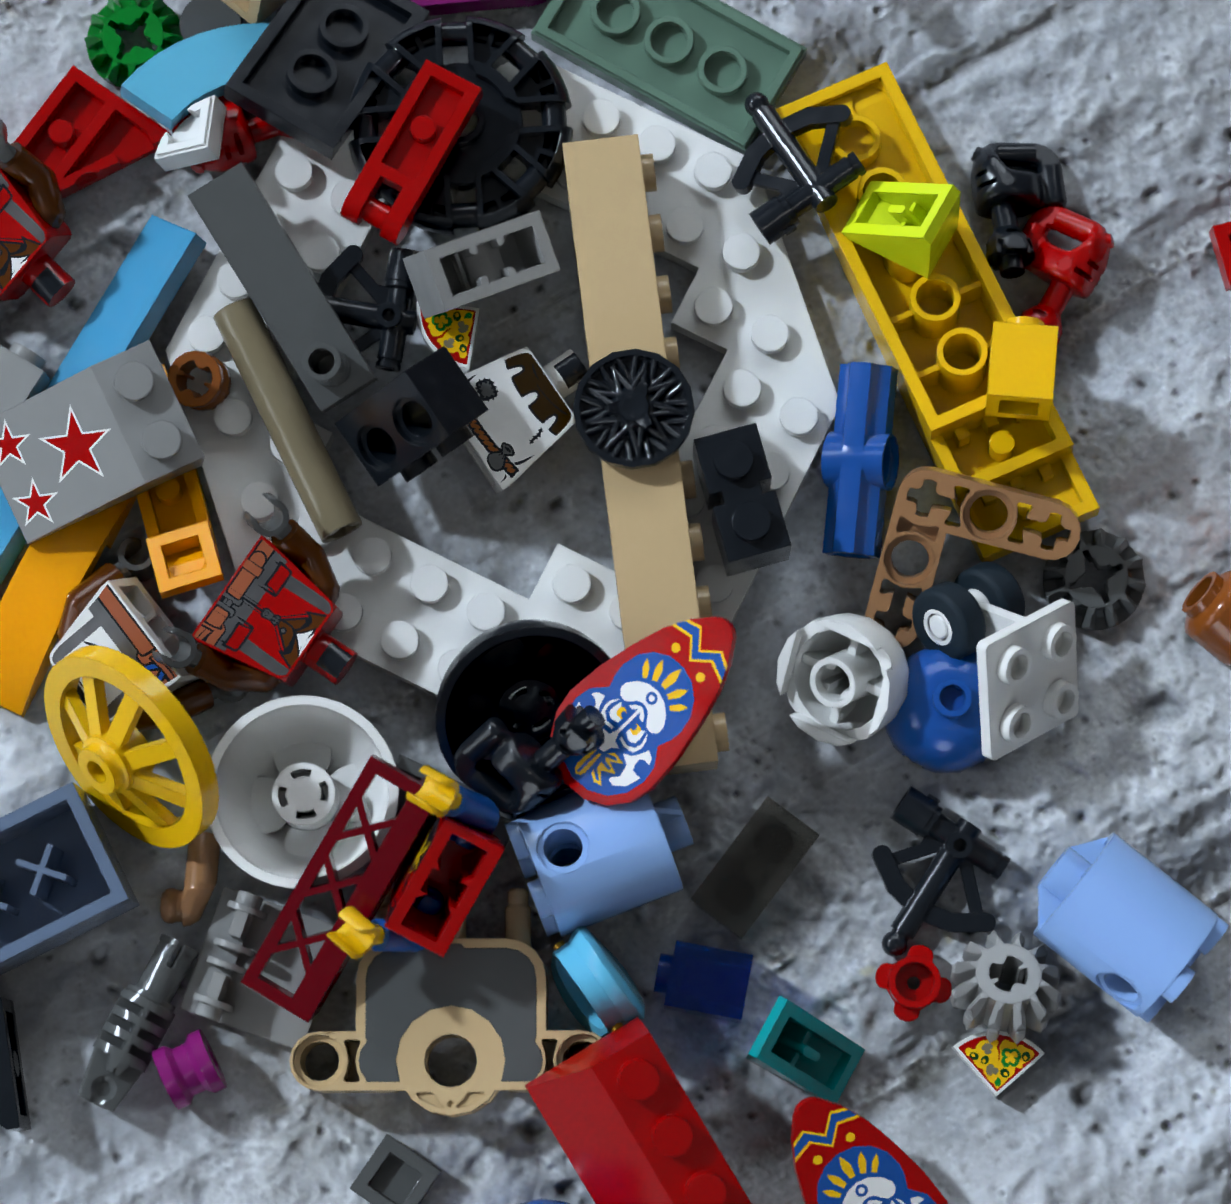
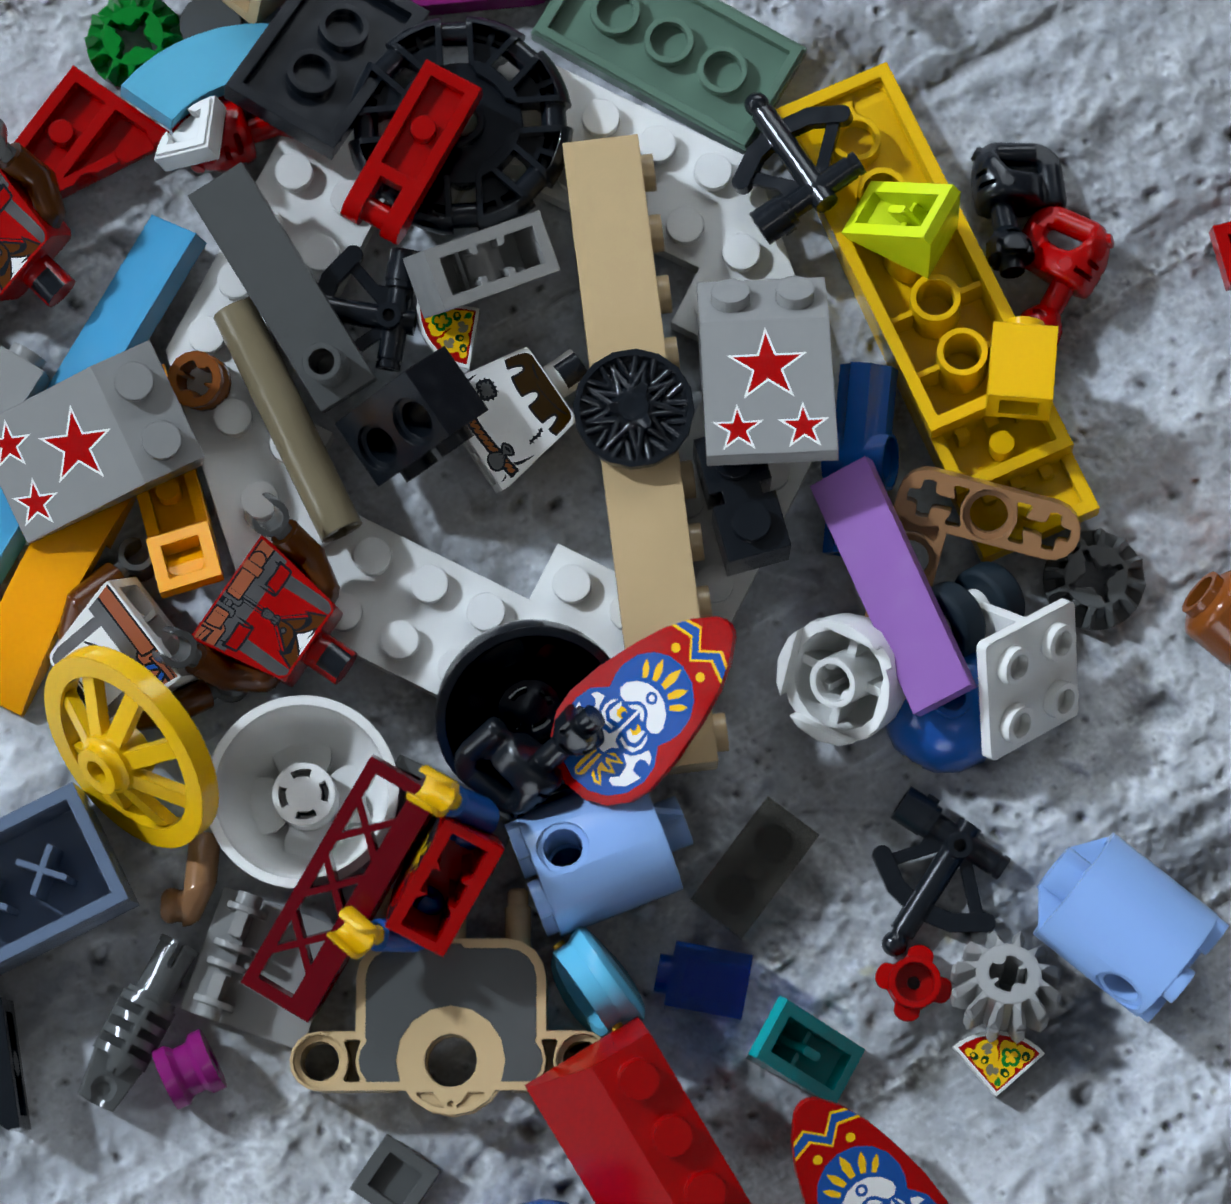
(766, 371): none -> light grey slope
(893, 586): none -> medium lavender tile

